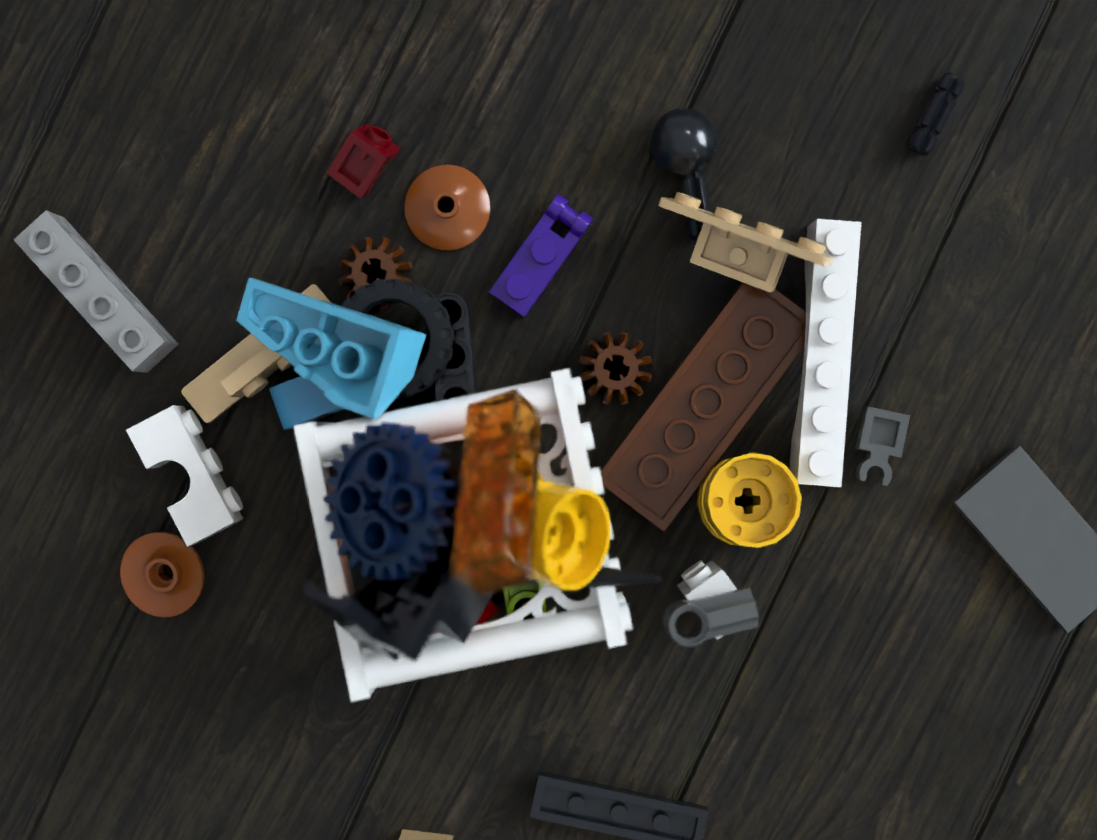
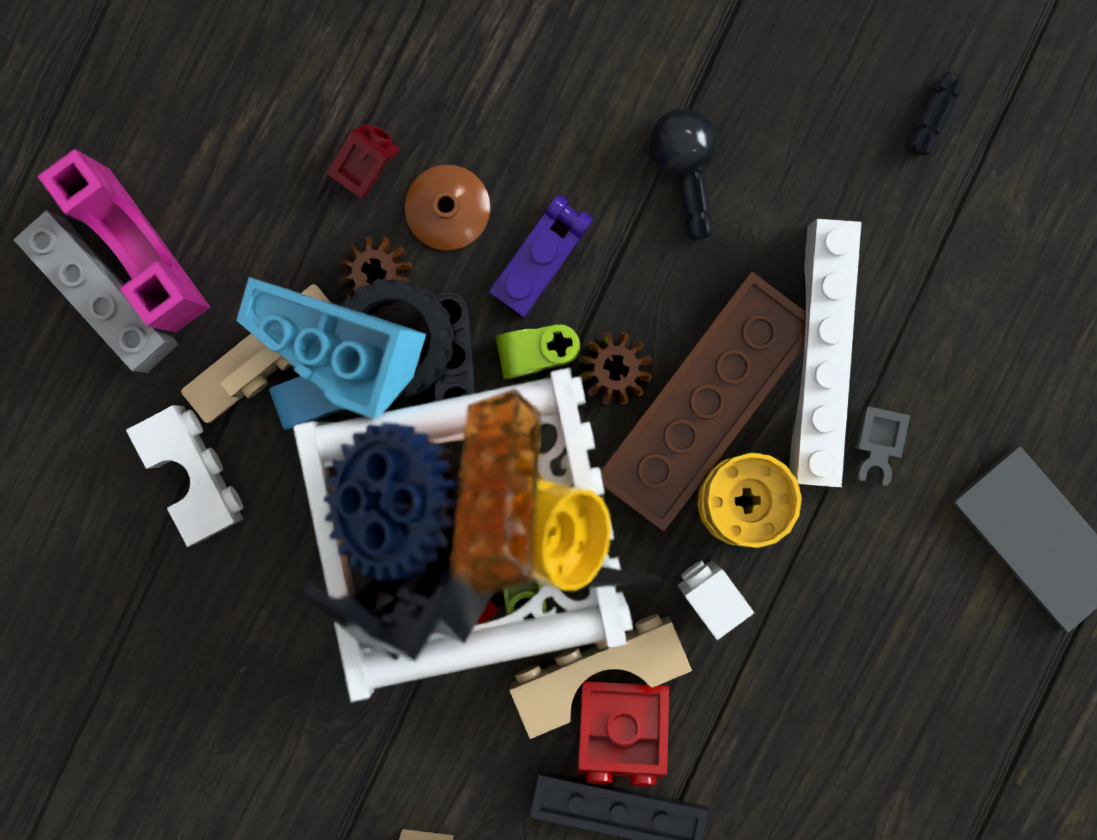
(150, 586): dark orange dish -> none
(159, 285): none -> dark pink arch
(529, 353): none -> lime piece
(547, 693): none -> tan arch
(623, 733): none -> red plate
(715, 615): dark grey piece -> none
(741, 251): tan bracket -> none

